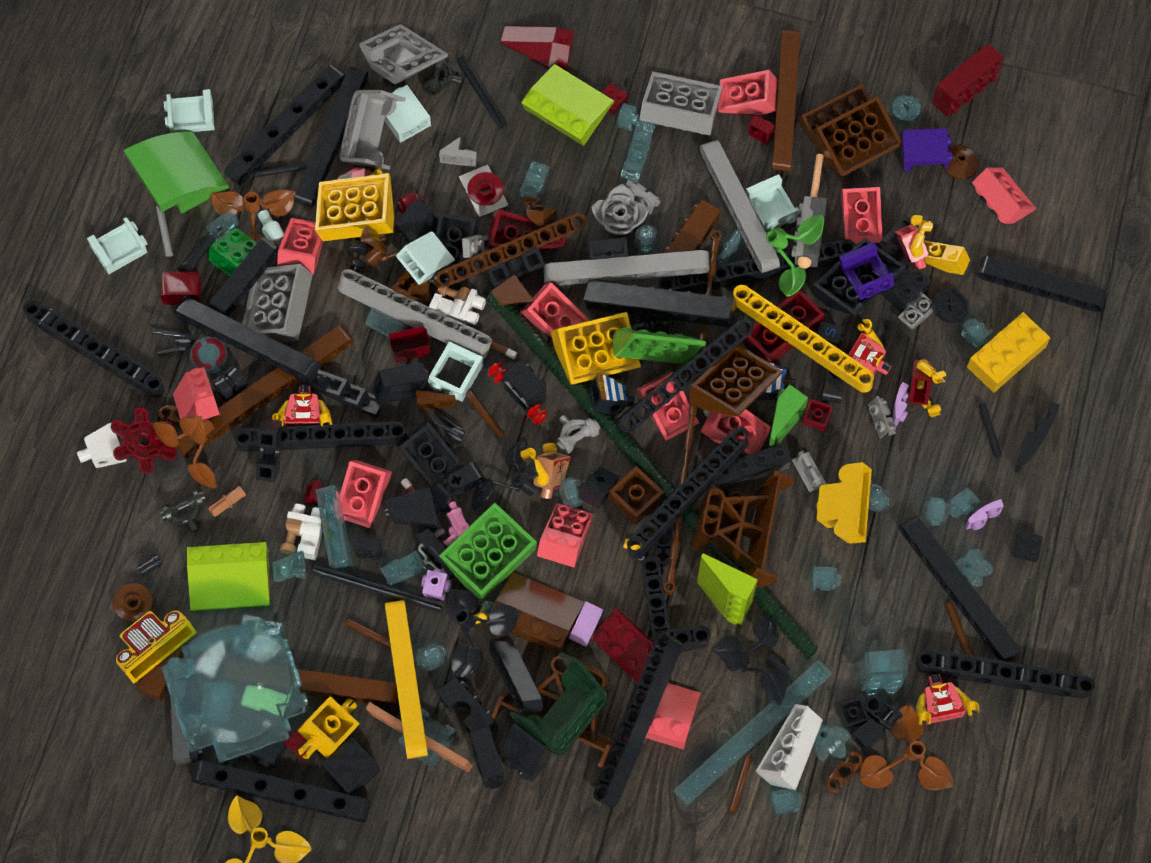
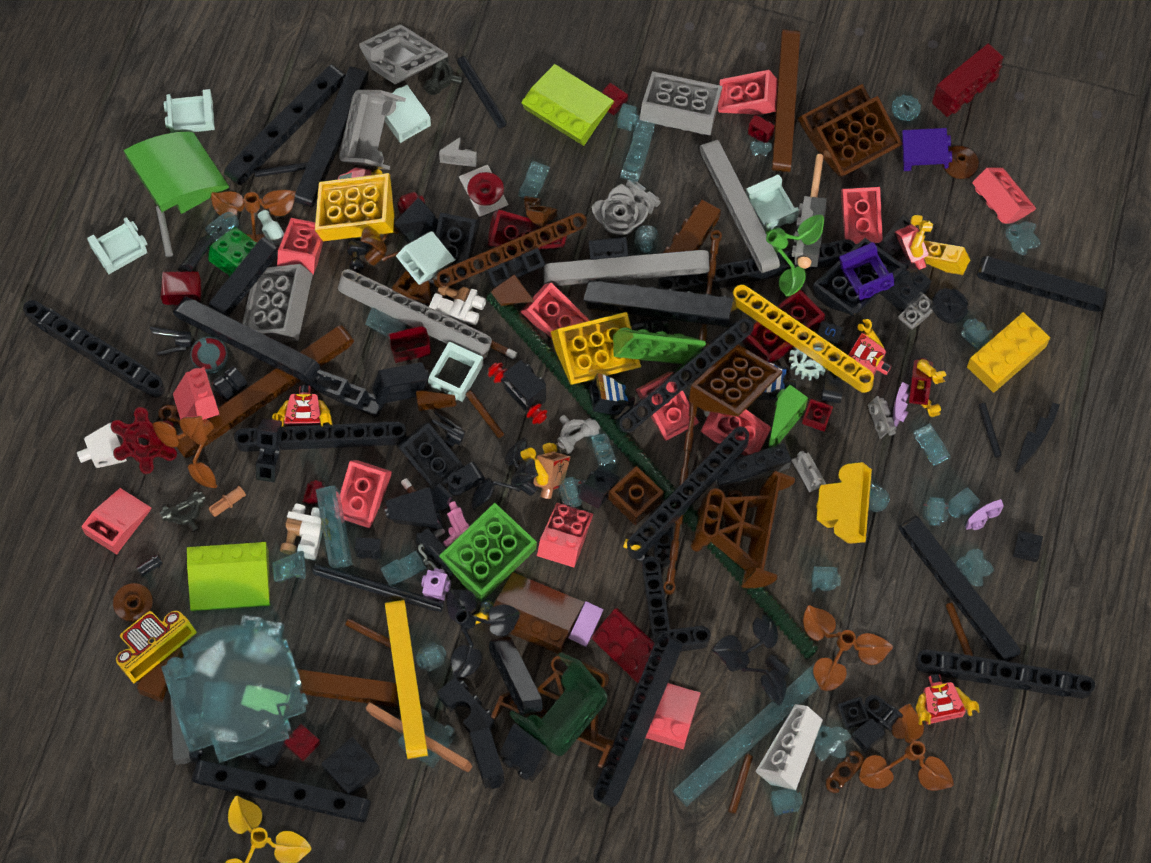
(115, 520): none -> coral slope
(328, 727): yellow brick -> none
(474, 245): light grey hinge -> none
(541, 44): dark red wedge -> none
(603, 451): none -> clear light blue leg
(726, 588): lime slope -> none
(730, 247): clear light blue pin -> none
(760, 148): none -> clear light blue piece
(805, 368): none -> light aqua gear
(829, 673): none -> dark orange plant
(882, 671): clear light blue brick -> none
(932, 444): none -> clear light blue slope
(1025, 238): none -> clear light blue plate

